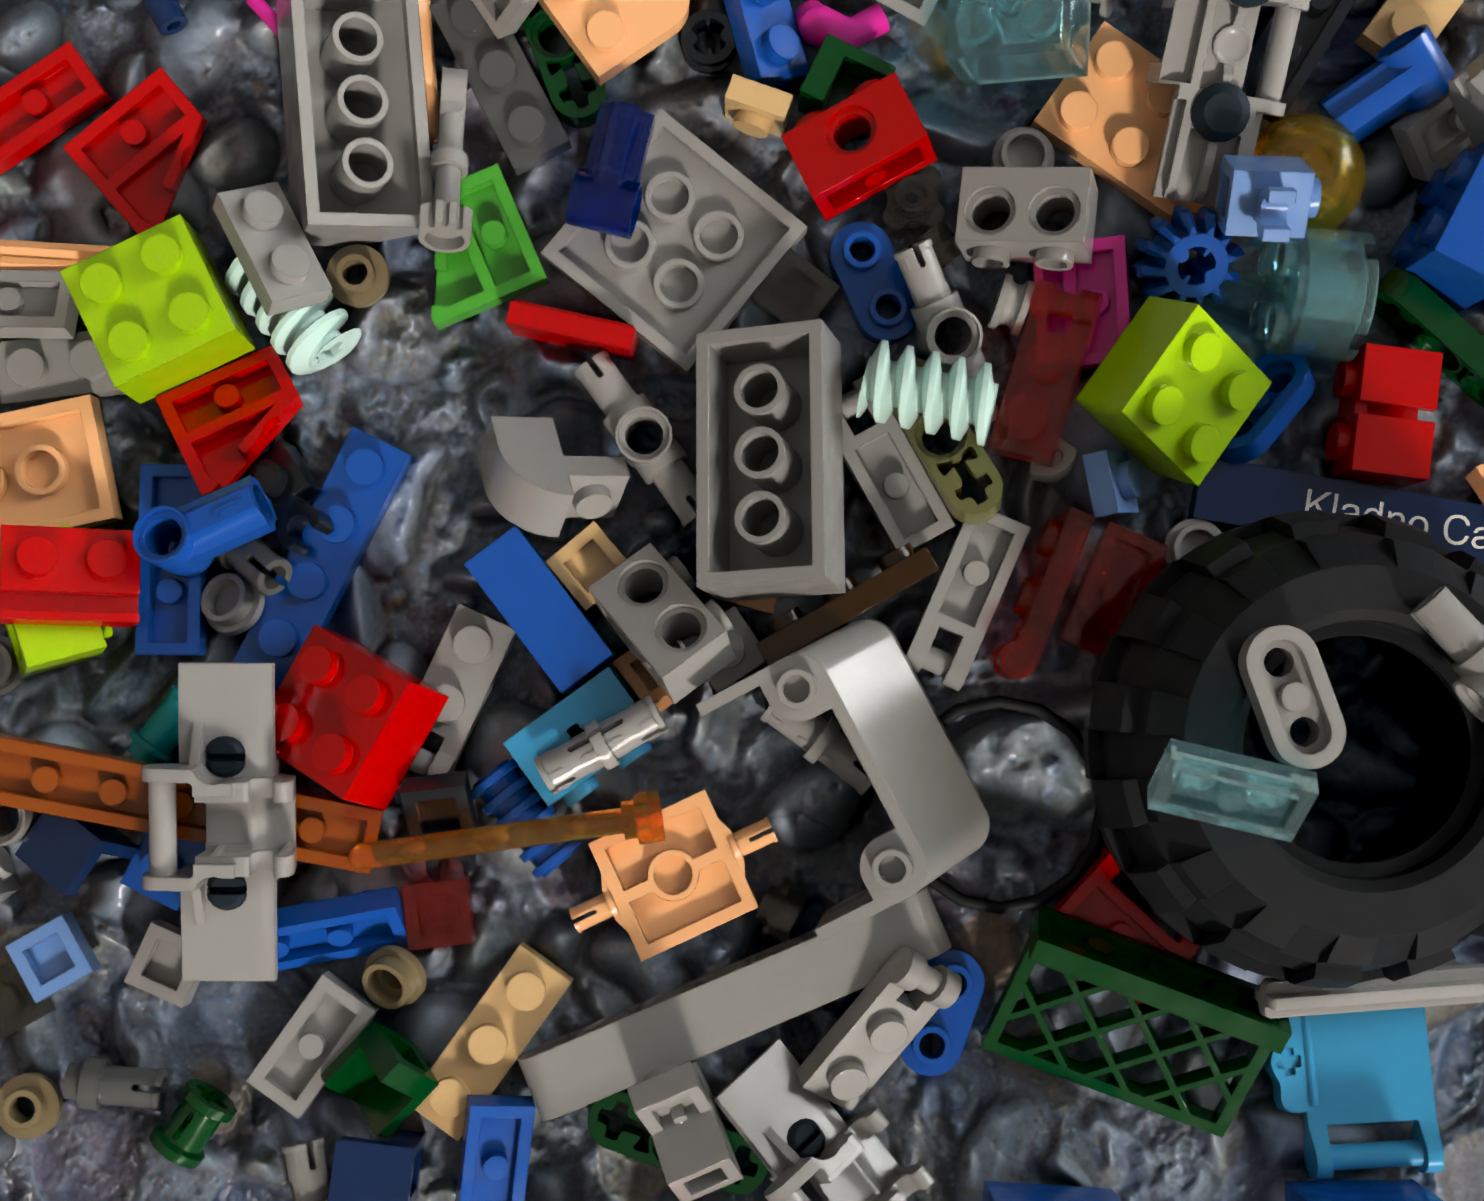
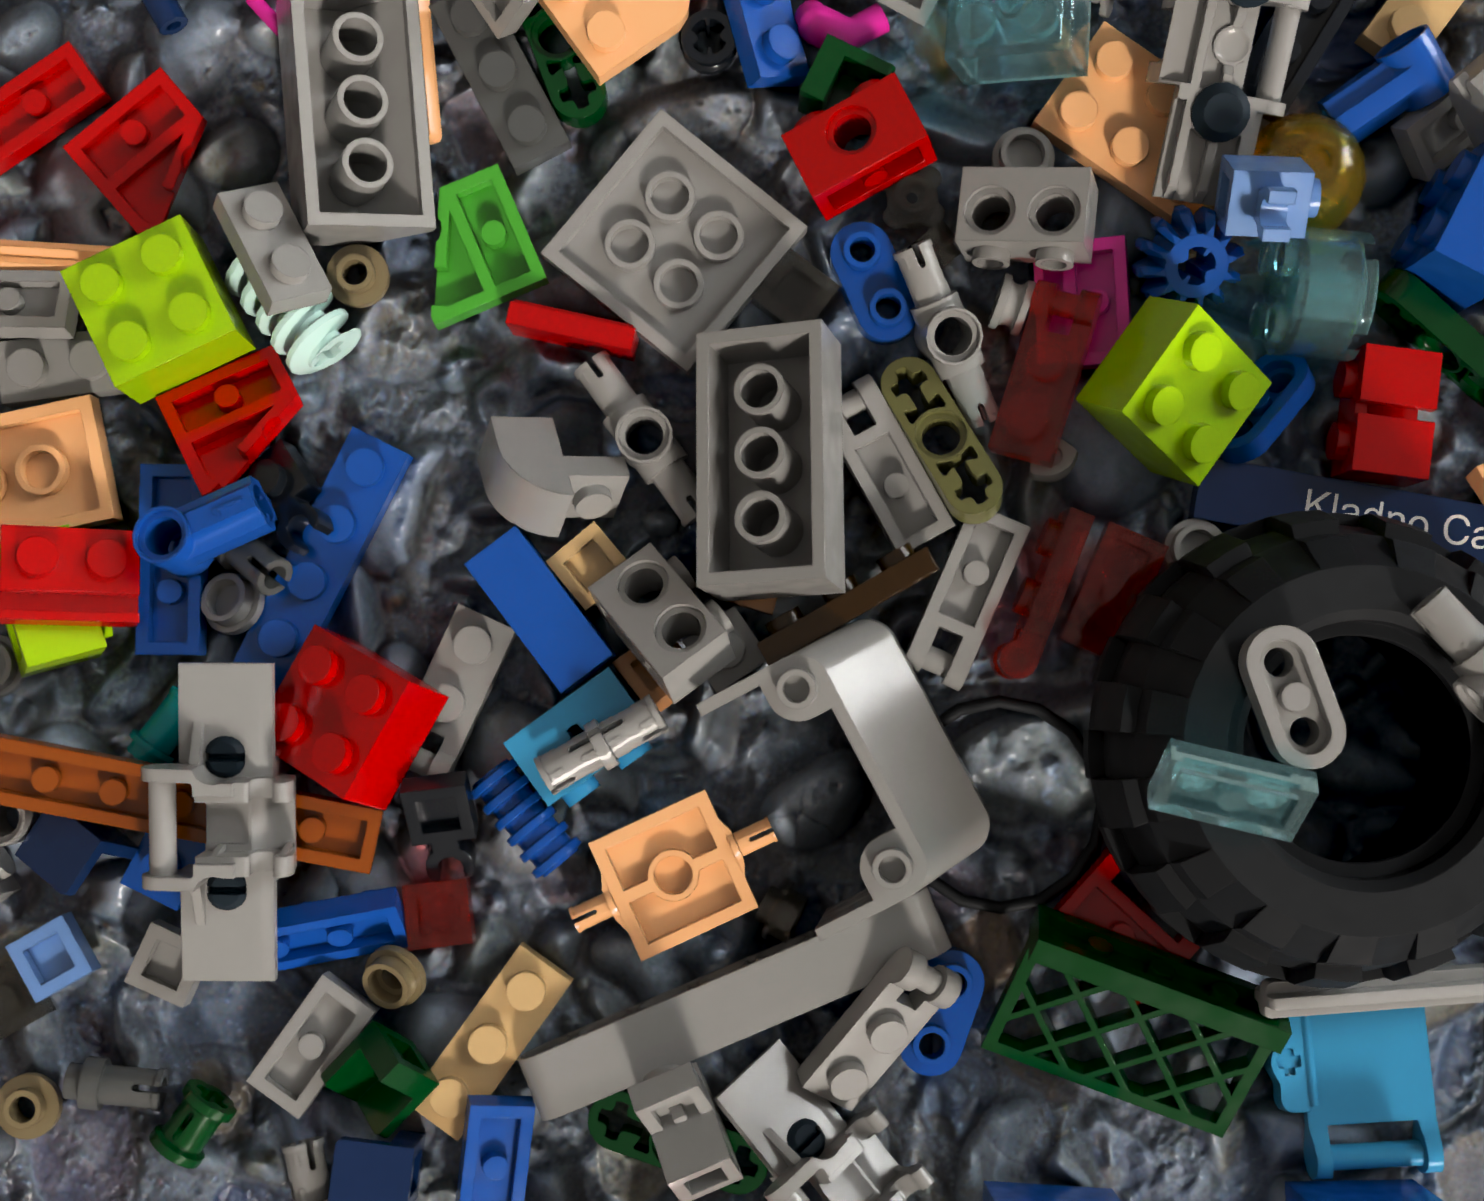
(445, 224): light grey piece -> none
(608, 188): clear blue piece -> none
(636, 819): clear orange piece -> none
(757, 107): tan plate -> none
(823, 743): light grey pin -> none
(928, 392): light aqua piece -> none
(1112, 483): medium blue plate -> none

